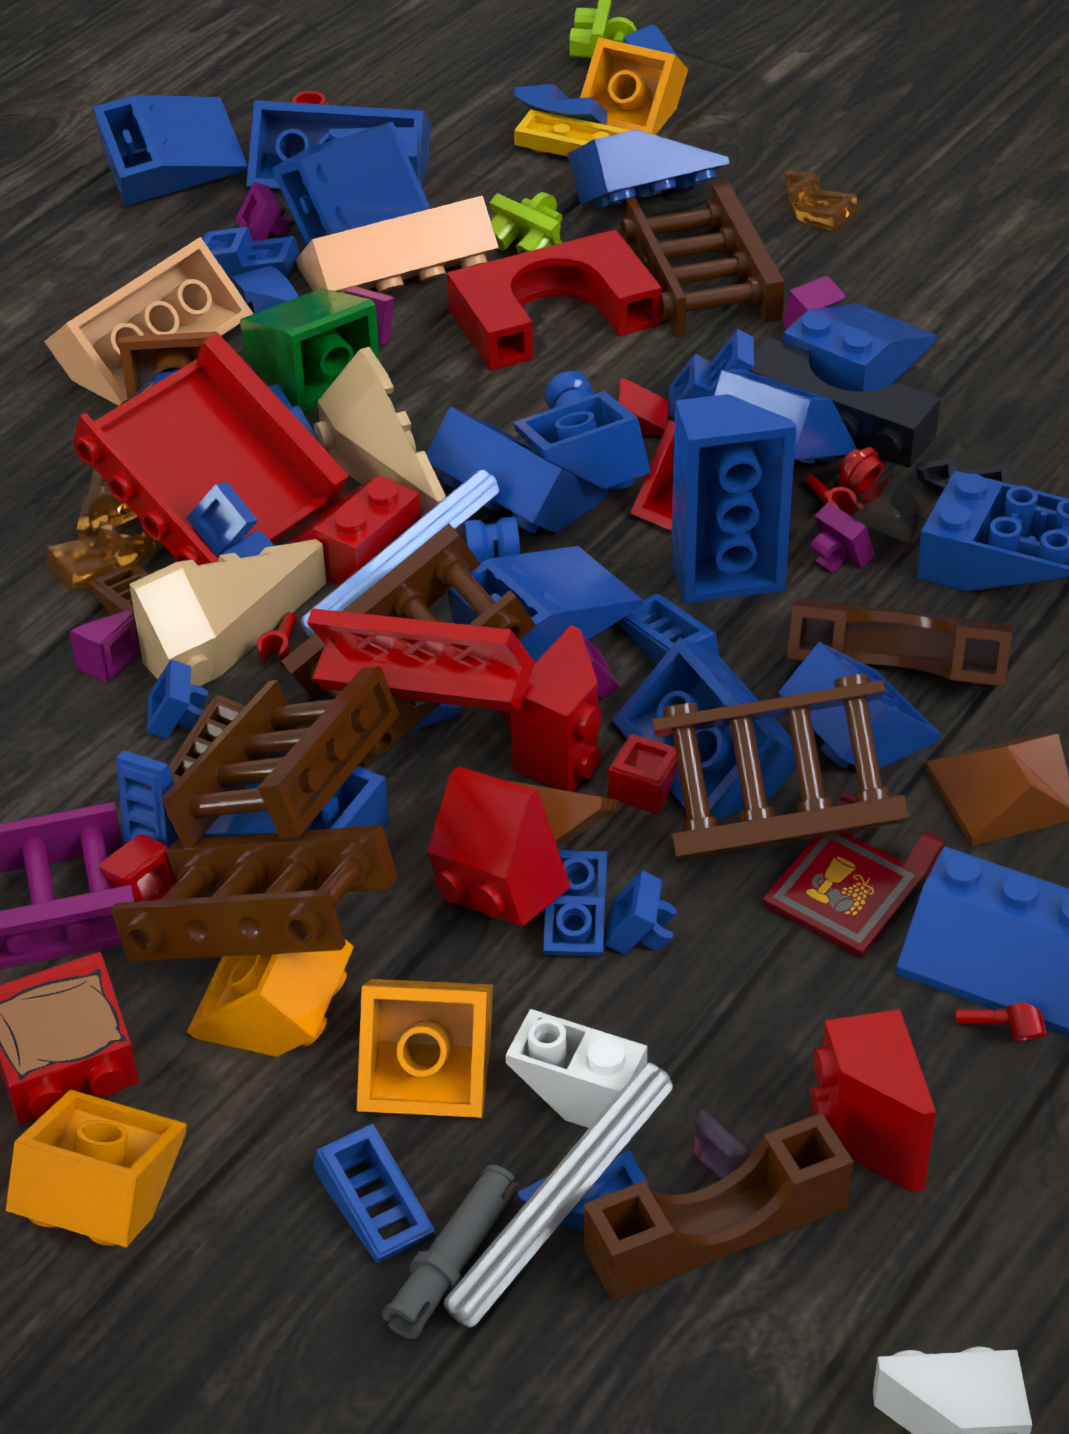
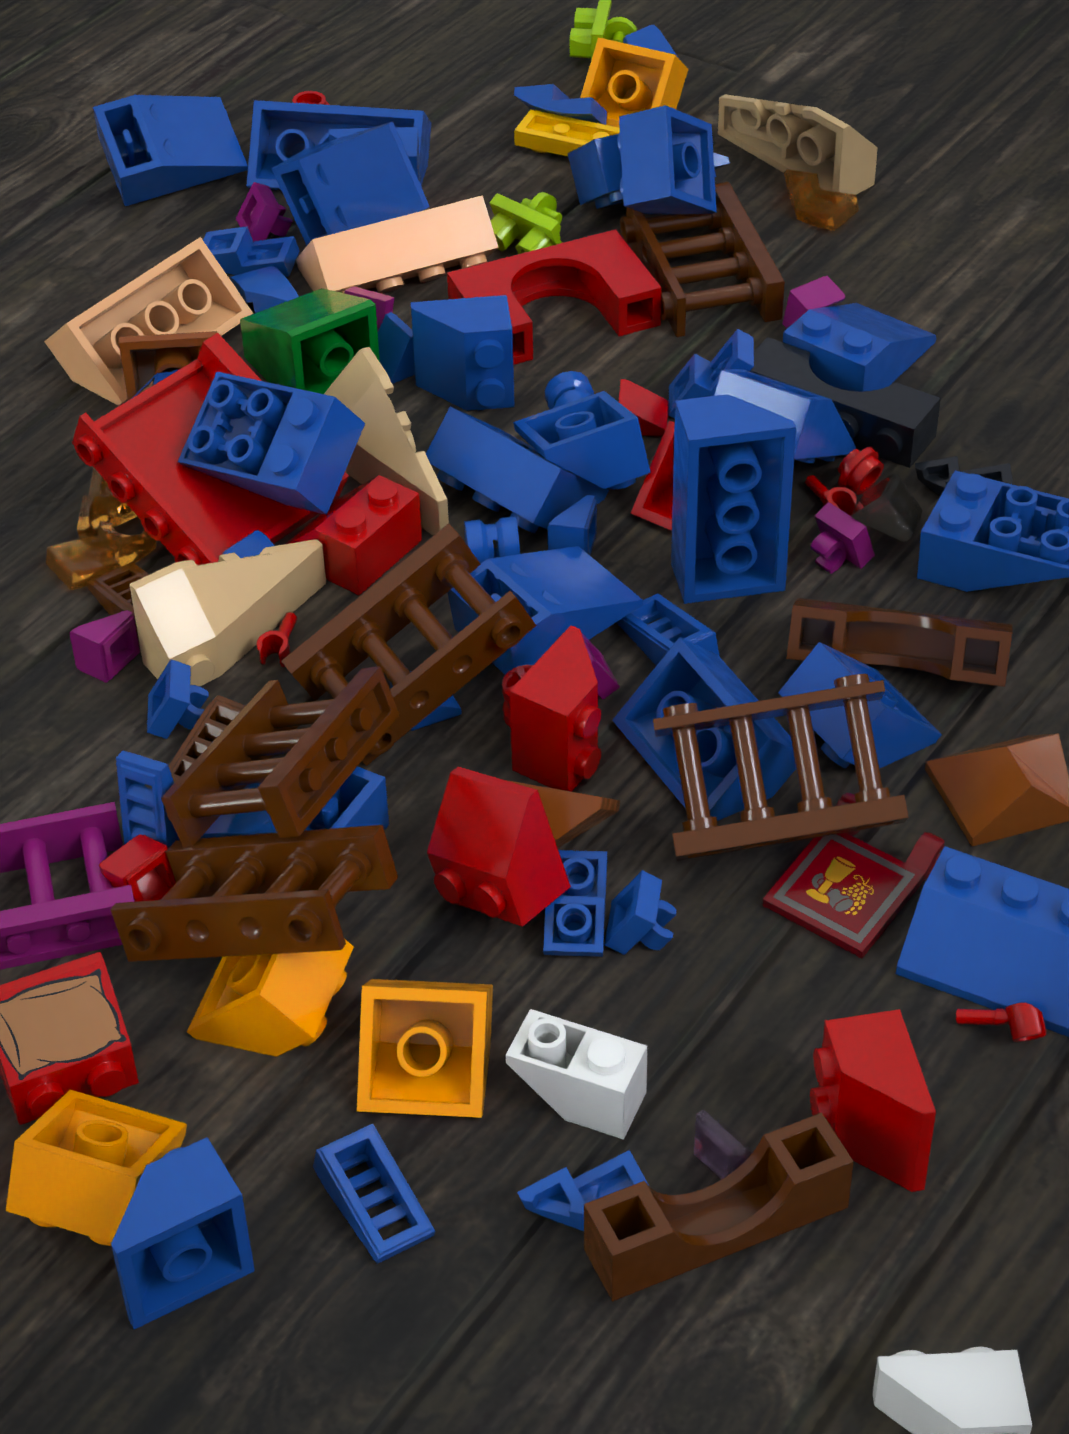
(181, 1234): none -> blue slope
(222, 518): blue tile -> none
(273, 440): none -> blue slope
(396, 348): none -> blue slope
(424, 658): red fence -> none
(439, 1269): dark grey pin -> none
(453, 510): light blue axle -> none
(465, 351): none -> blue slope
(557, 1195): light grey axle -> none
(575, 526): none -> blue slope
(642, 773): red slope -> none
(666, 162): none -> blue slope
(800, 141): none -> tan wedge

